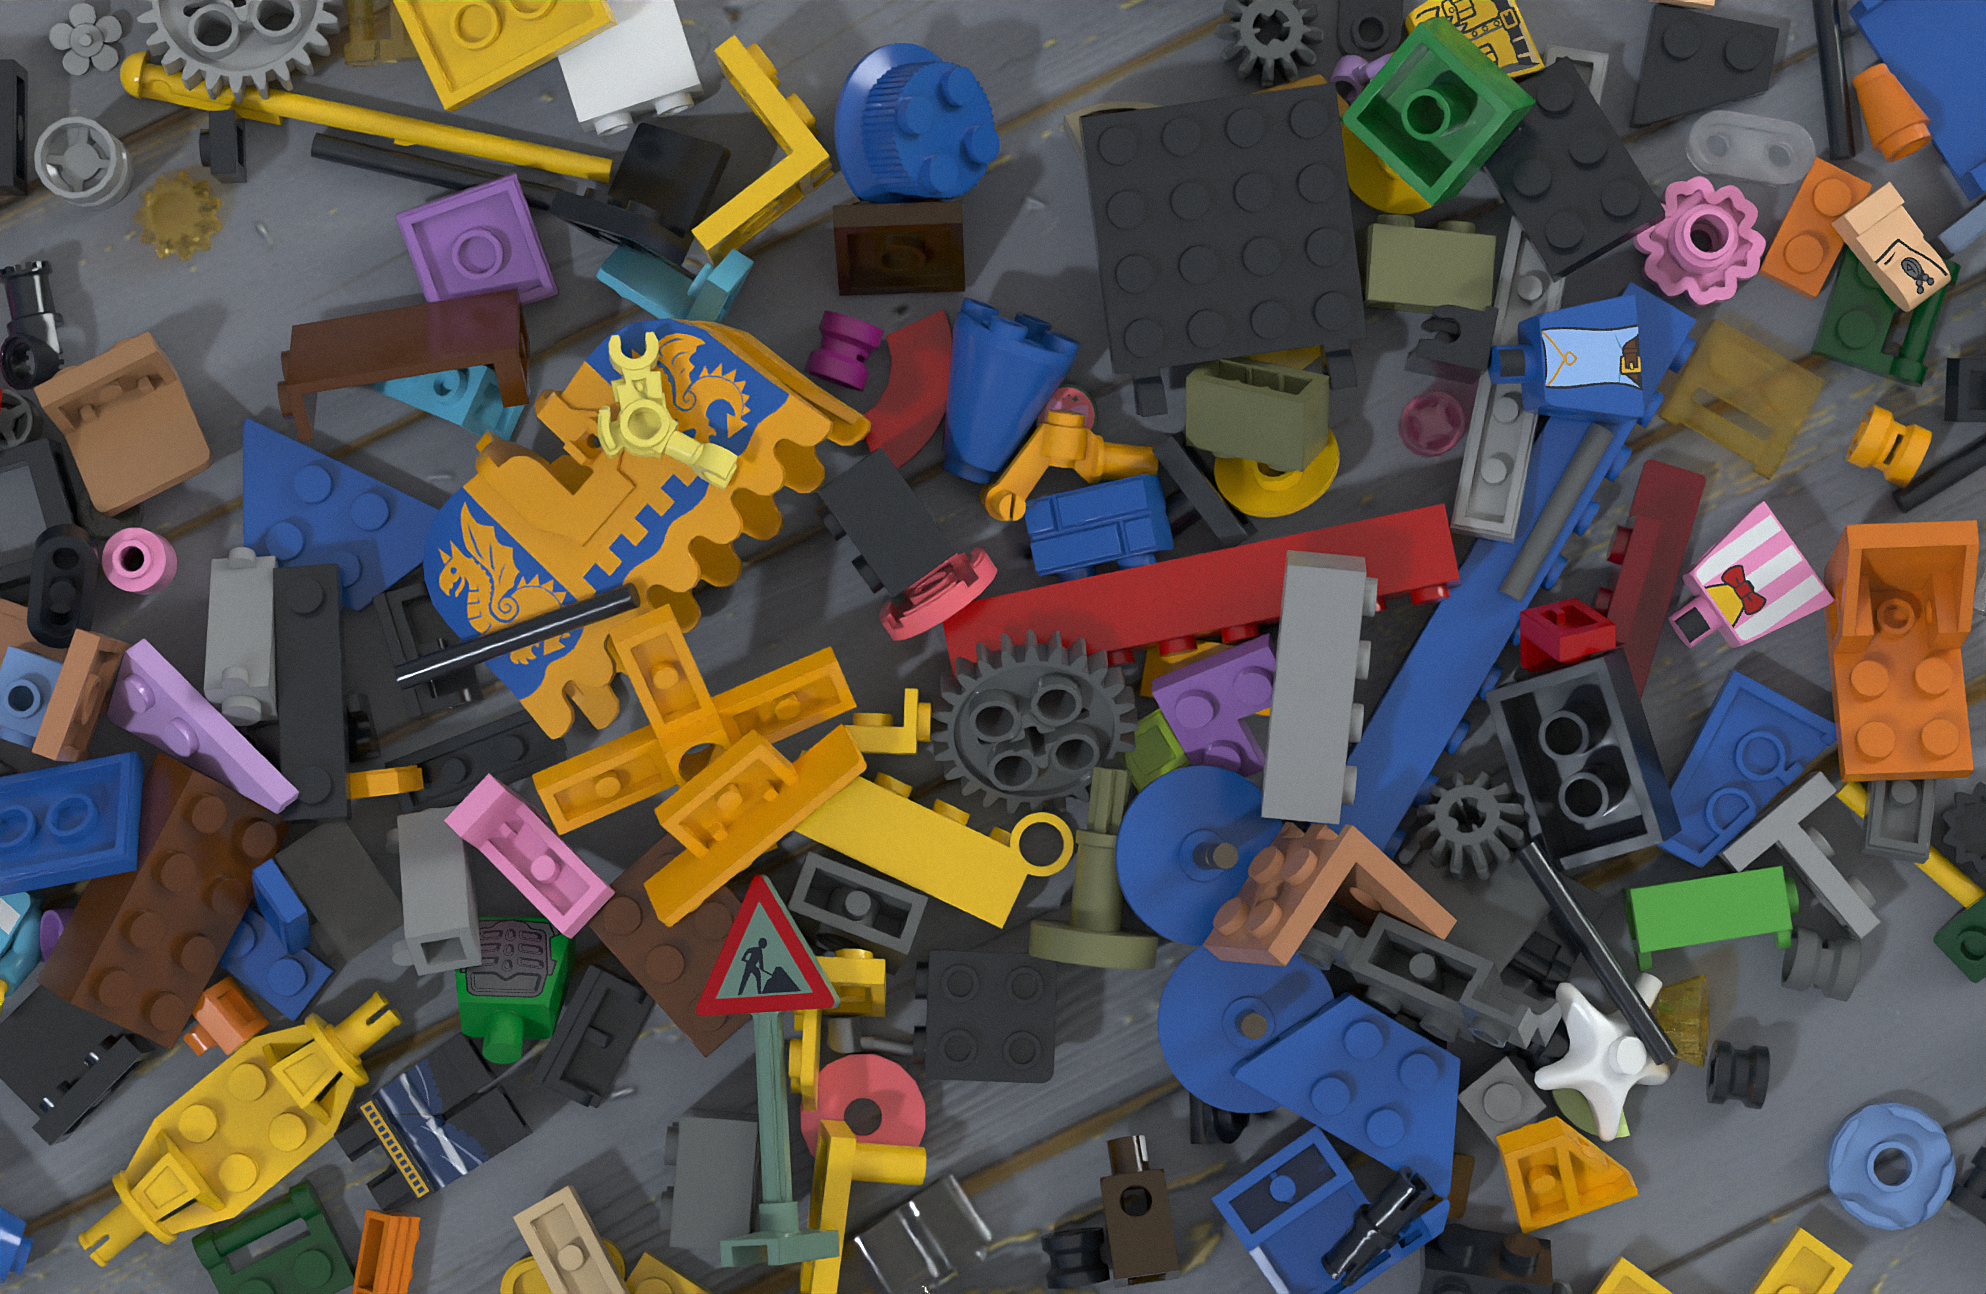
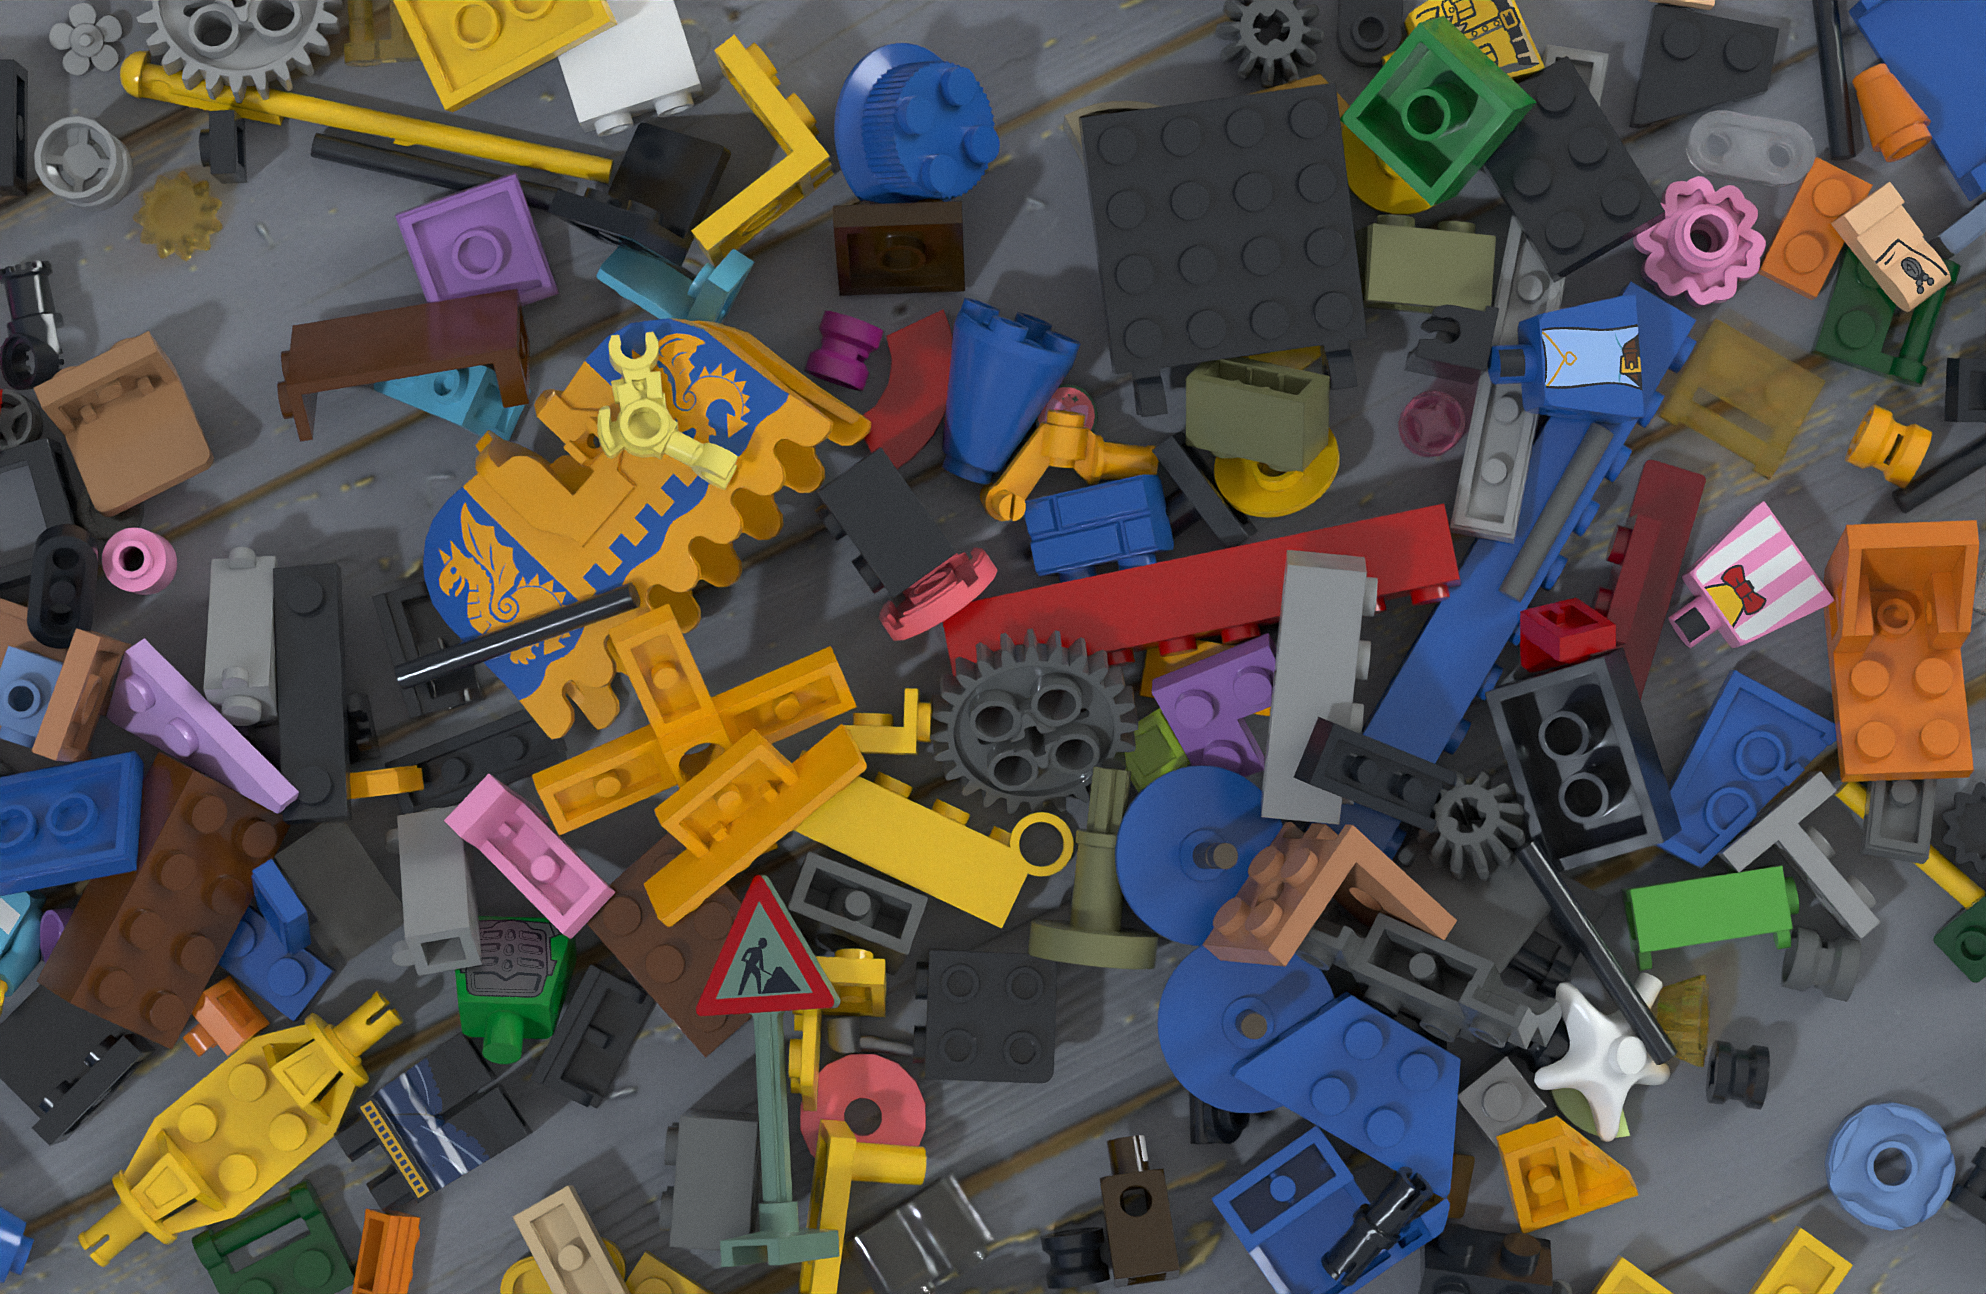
(327, 513): blue wing -> none
(1357, 72): lavender hand -> none
(1372, 773): none -> black hinge

